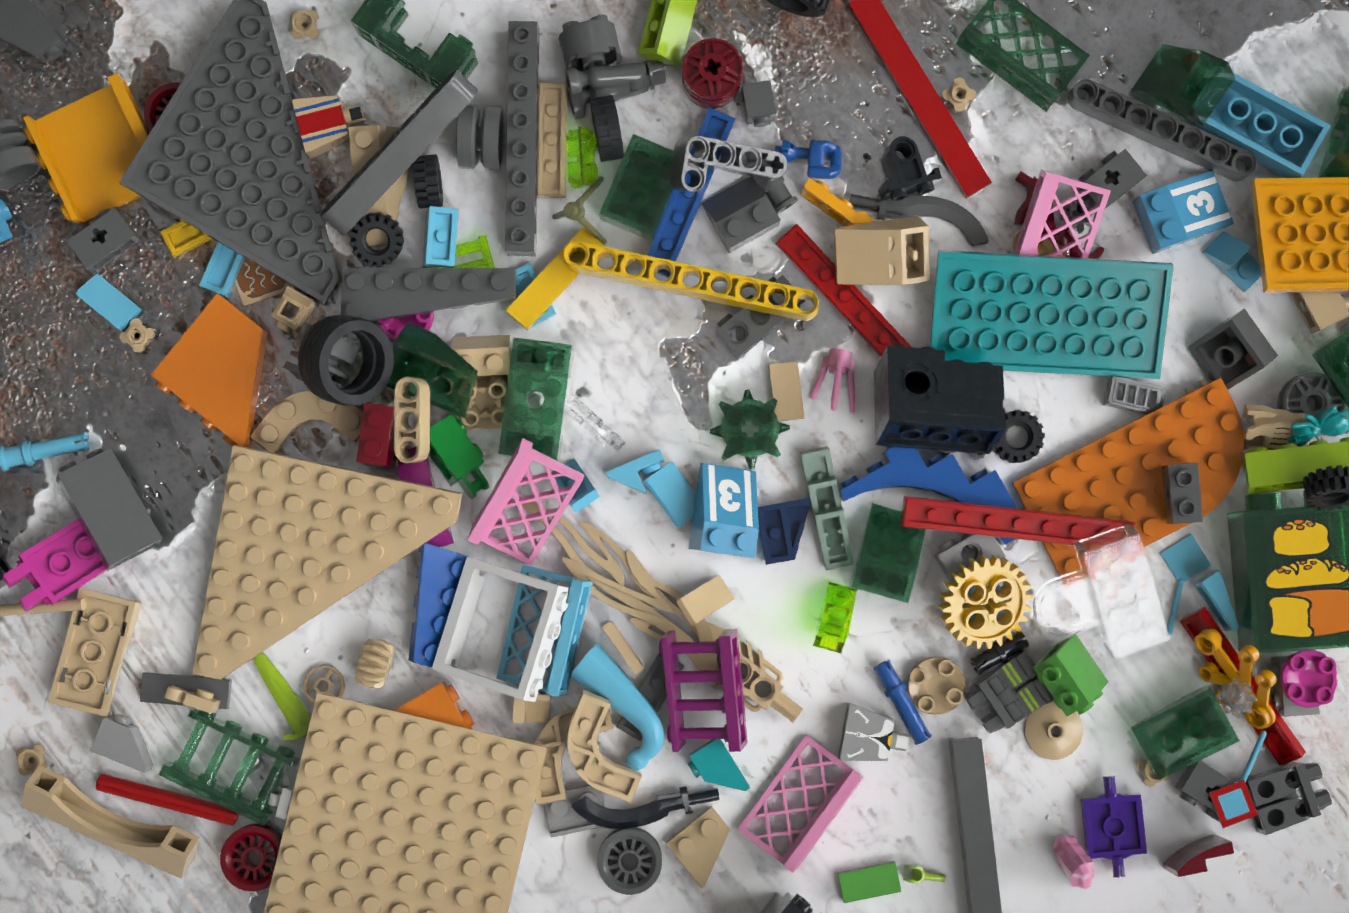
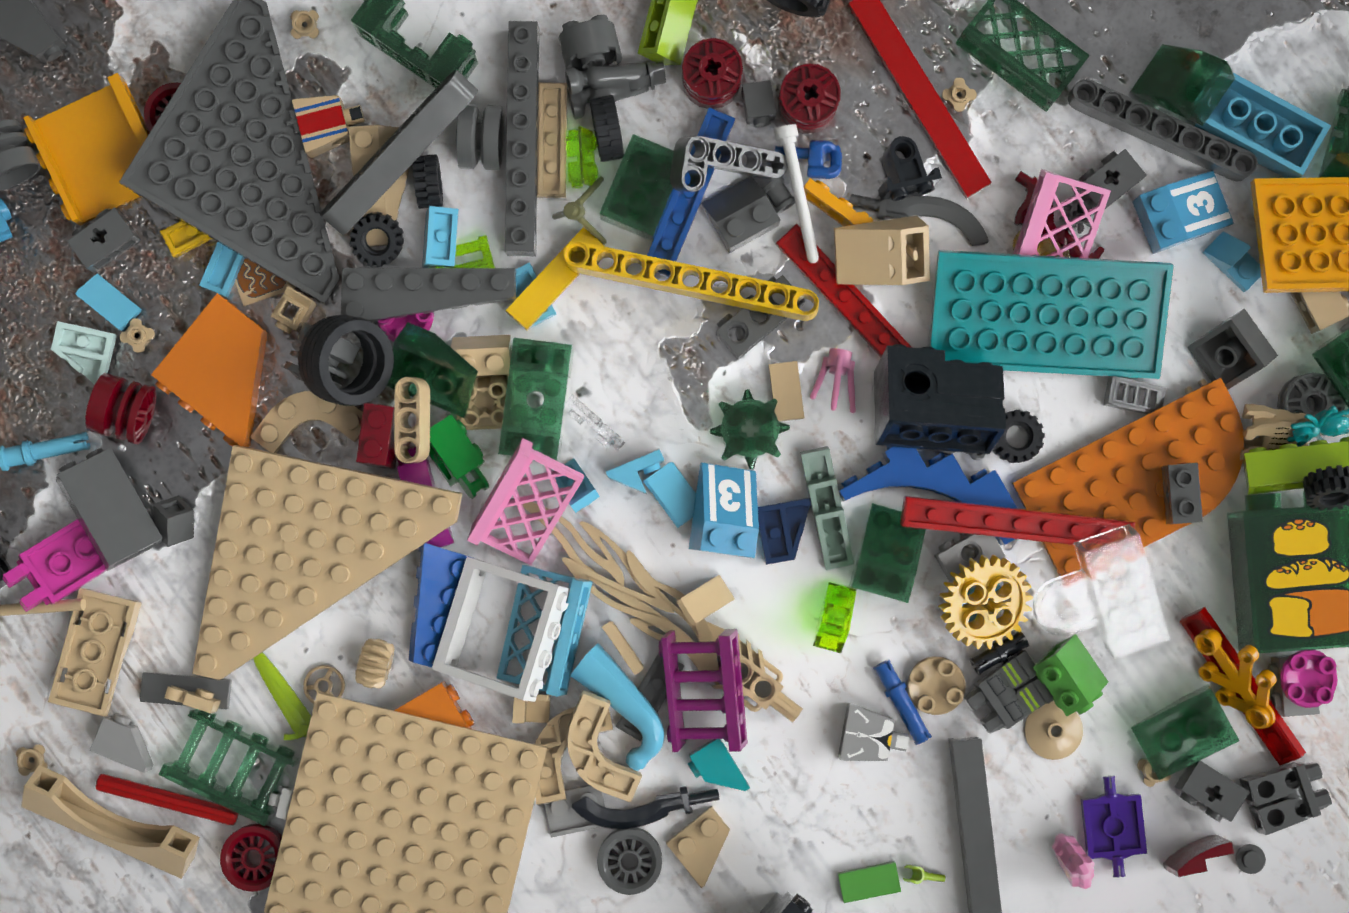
(84, 349): none -> light aqua wing
(120, 408): none -> dark red wheel
(174, 520): none -> dark grey panel
(787, 138): none -> white piece
(817, 112): none -> dark red wheel
(821, 819): bright pink fence -> none
(1185, 561): medium azure piece -> none
(1216, 596): medium azure slope -> none
(1234, 800): piece -> none
(1236, 698): clear gear -> none
(1250, 859): none -> dark grey plate

